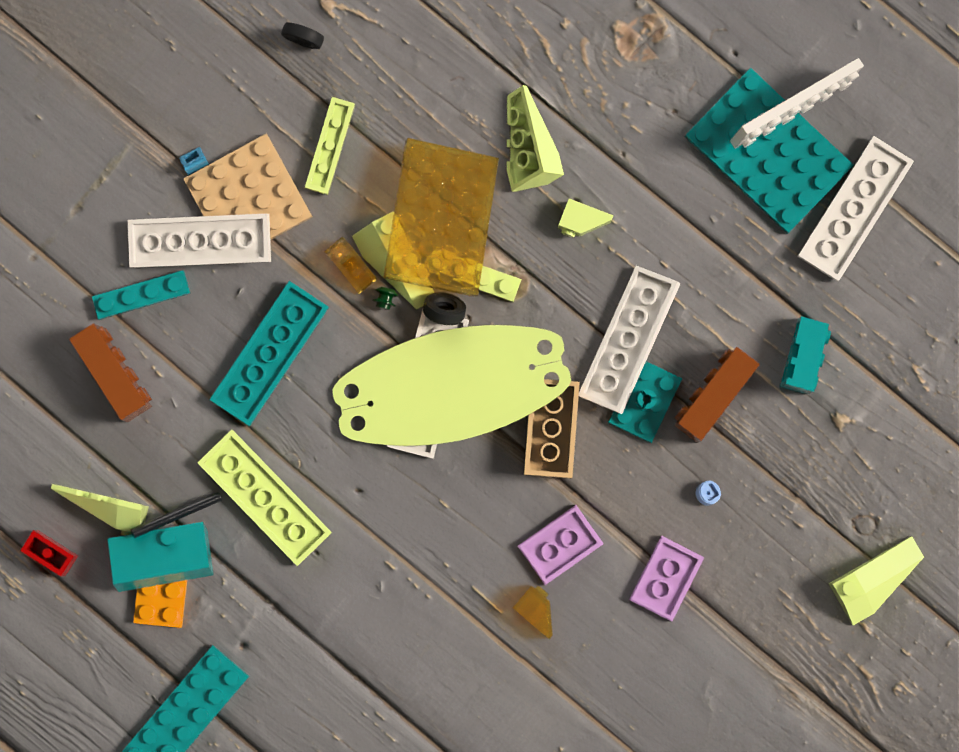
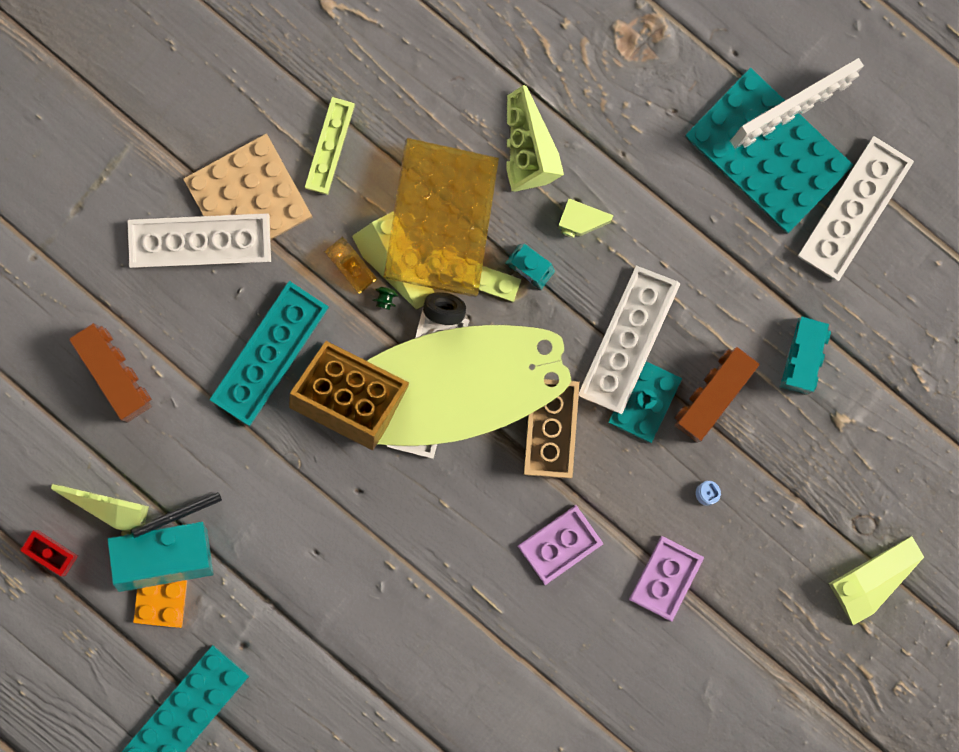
(141, 295): teal plate -> none
(194, 161): dark azure slope -> none
(264, 497): yellowish green plate -> none
(302, 35): black tyre -> none
(348, 395): none -> pearl gold slope
(531, 265): none -> teal torso
(536, 609): clear yellow slope -> none

